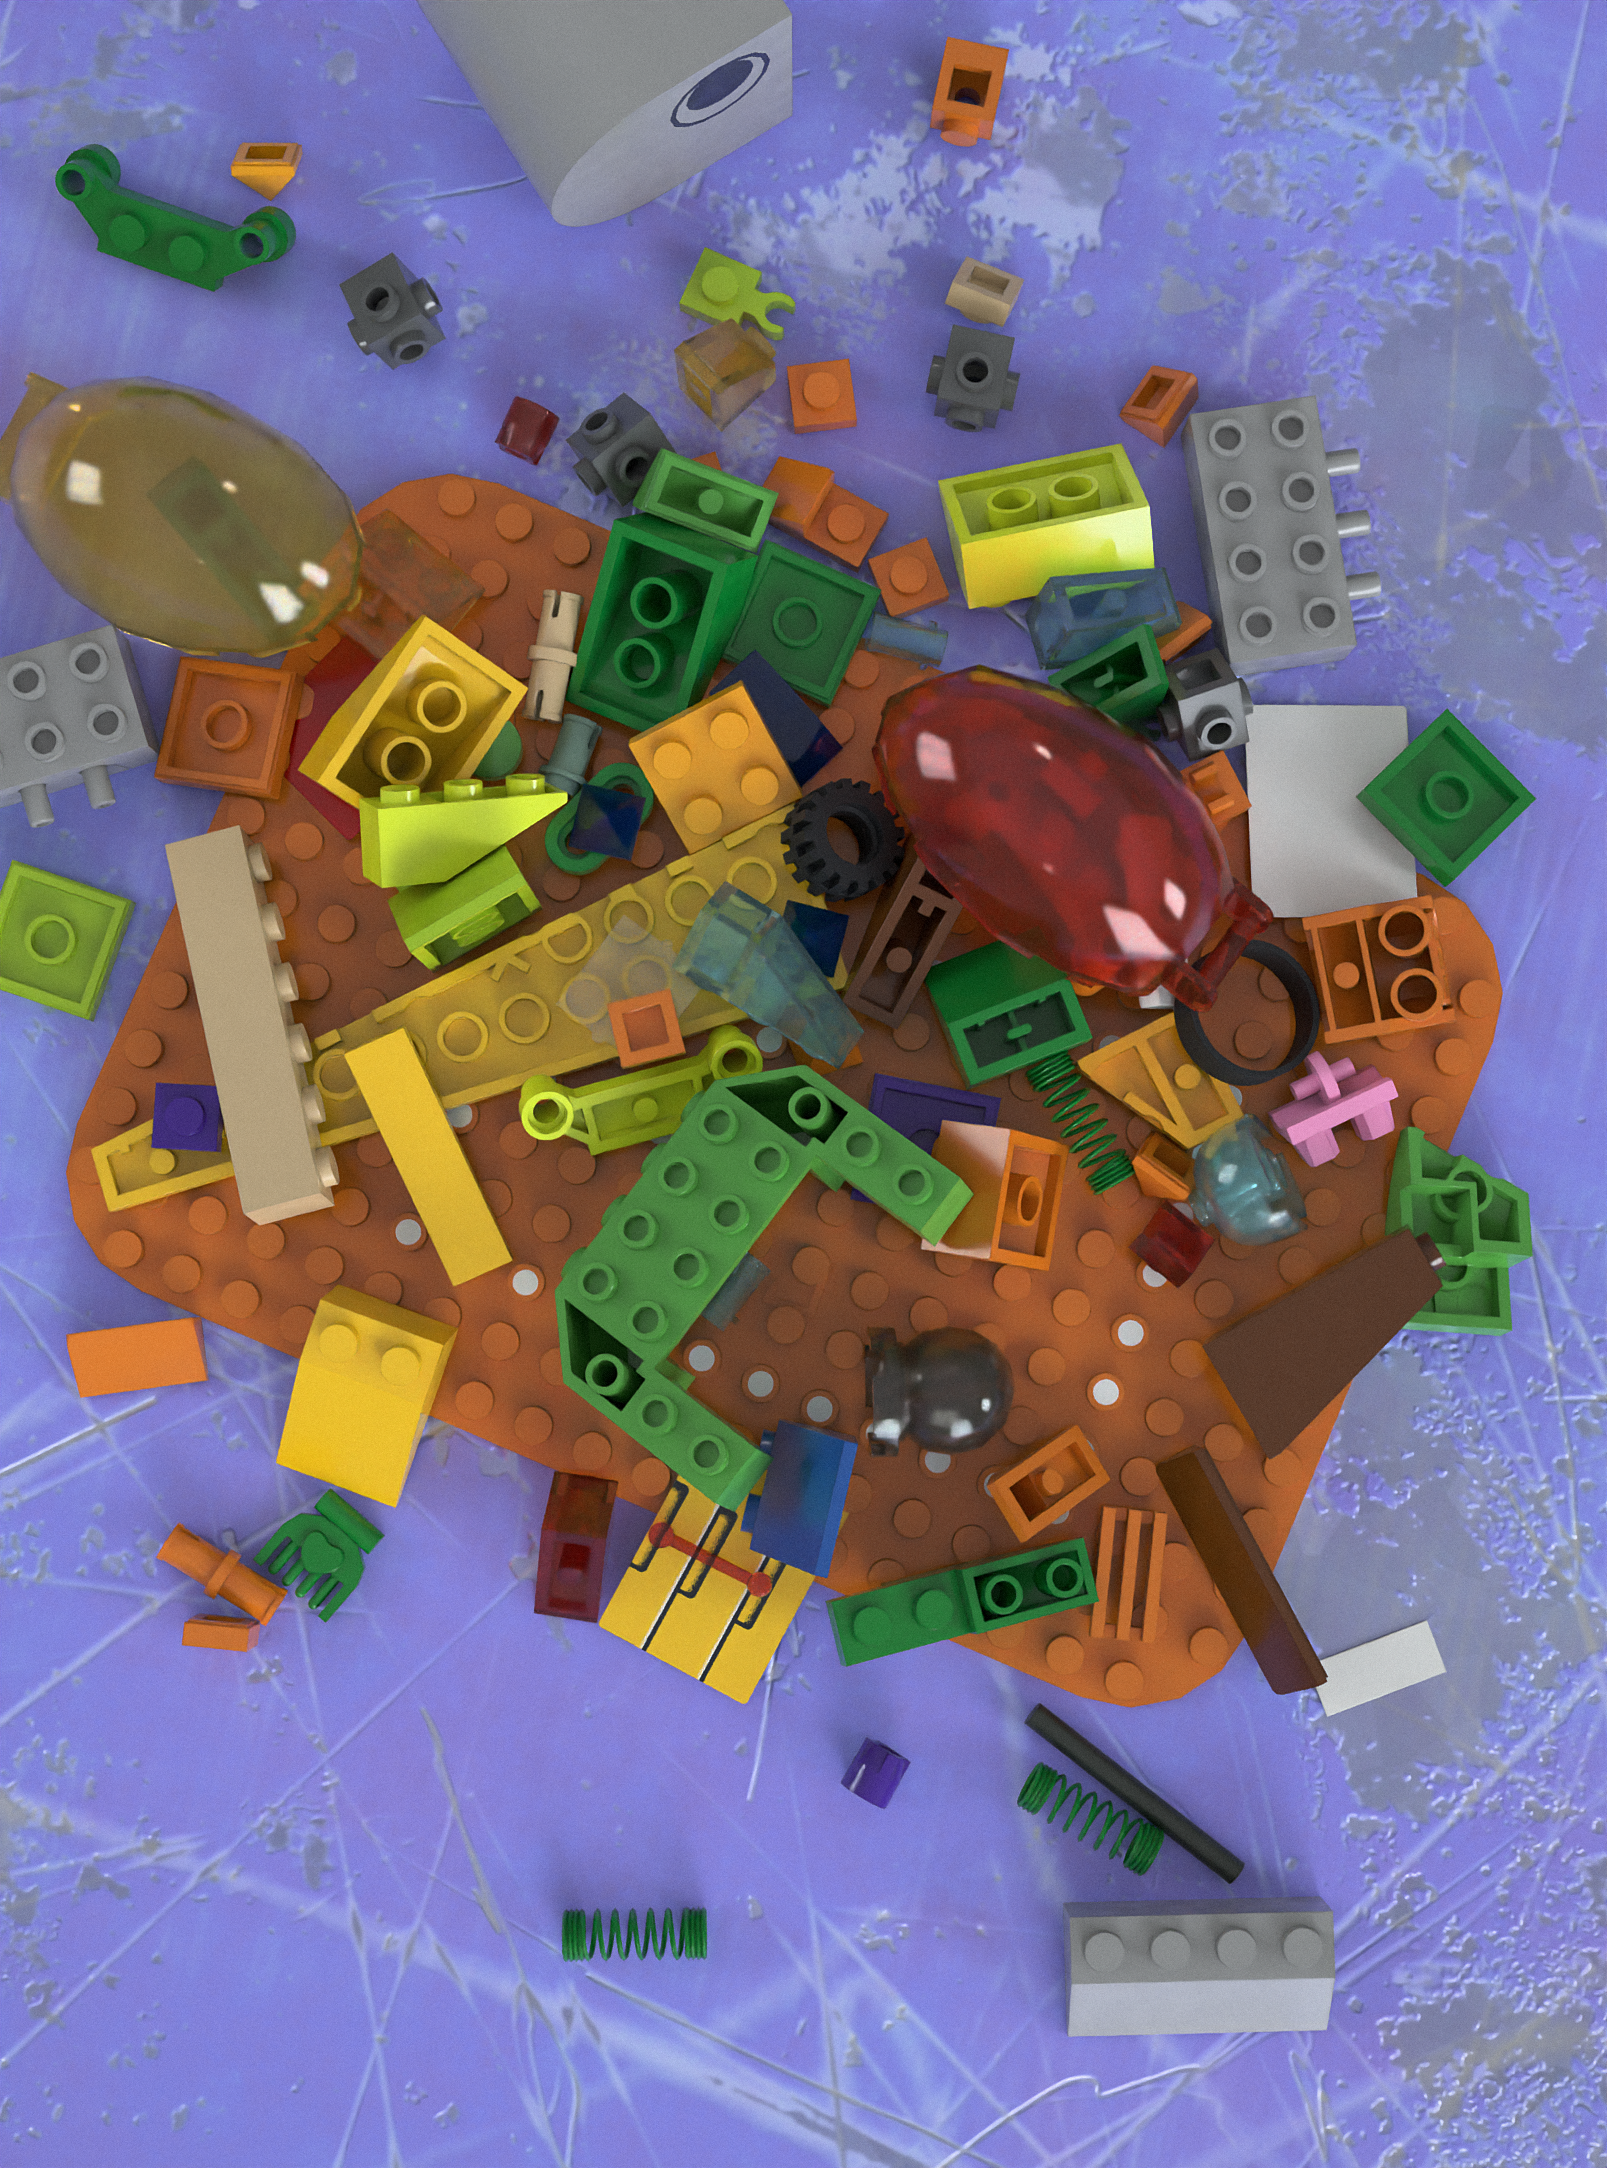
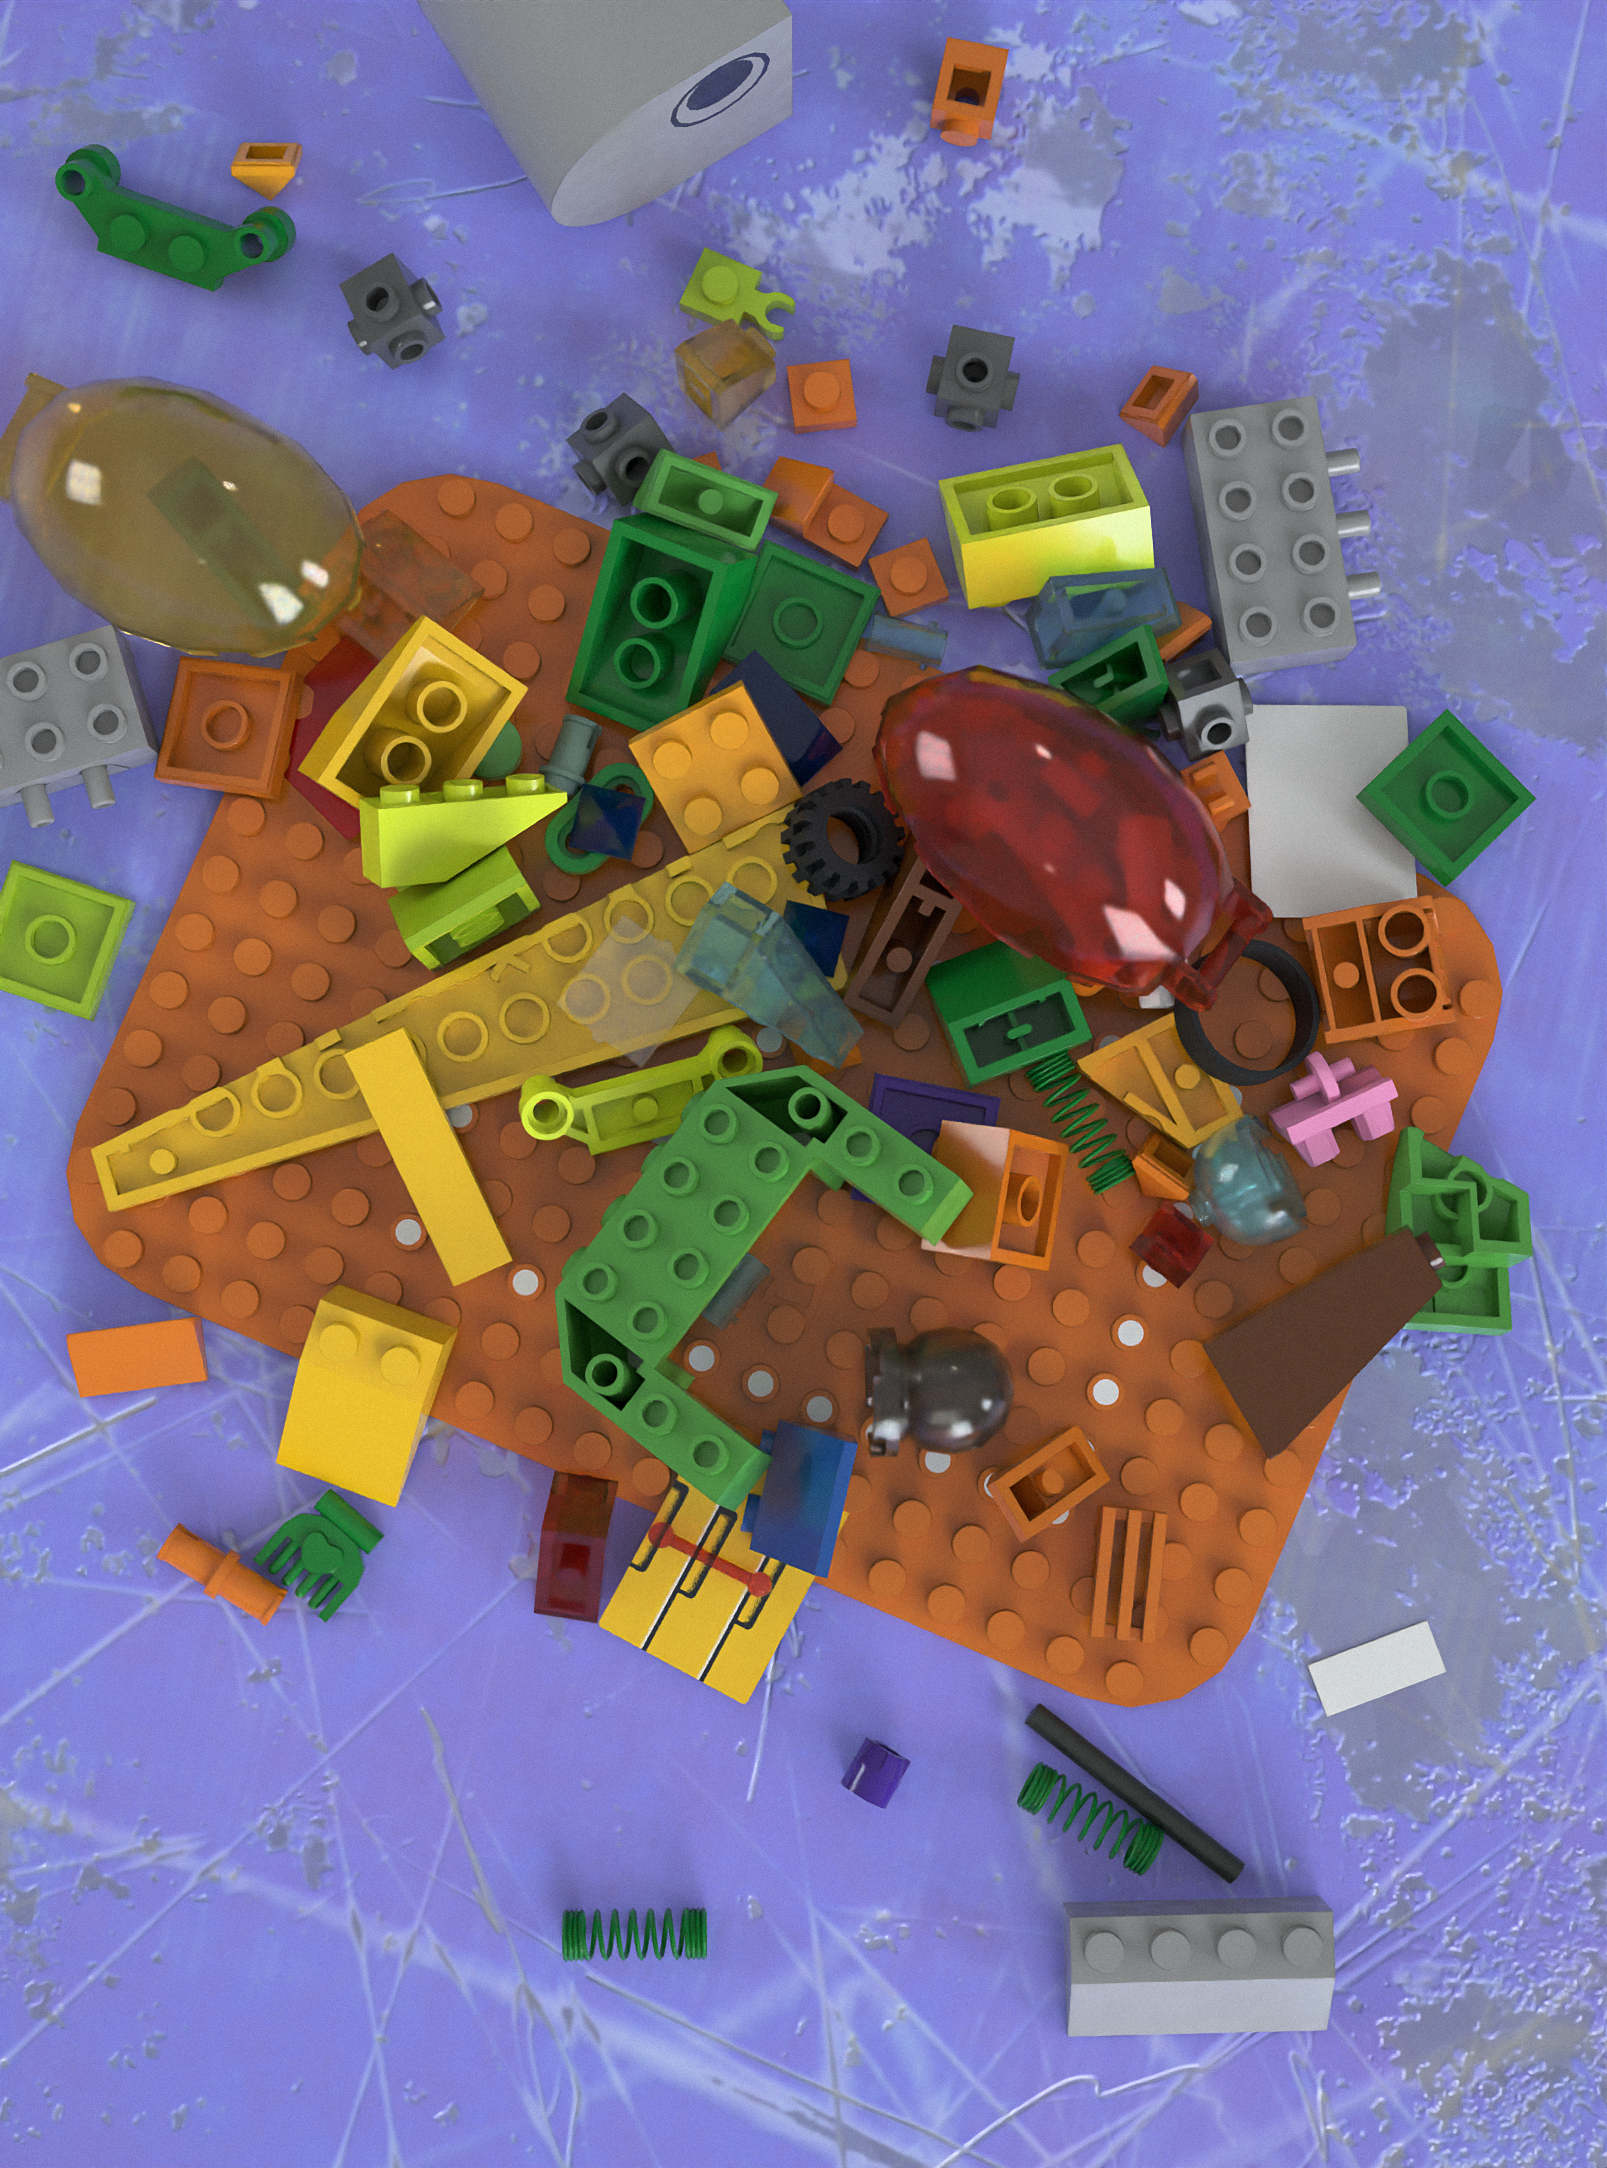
(187, 1118): dark purple plate -> none
(221, 1632): orange tile -> none
(251, 1025): tan brick -> none
(526, 430): clear red hose -> none
(552, 656): tan pin -> none
(646, 1028): orange plate -> none
(961, 1600): green slope -> none
(984, 292): tan plate -> none
(1240, 1571): reddish brown slope -> none

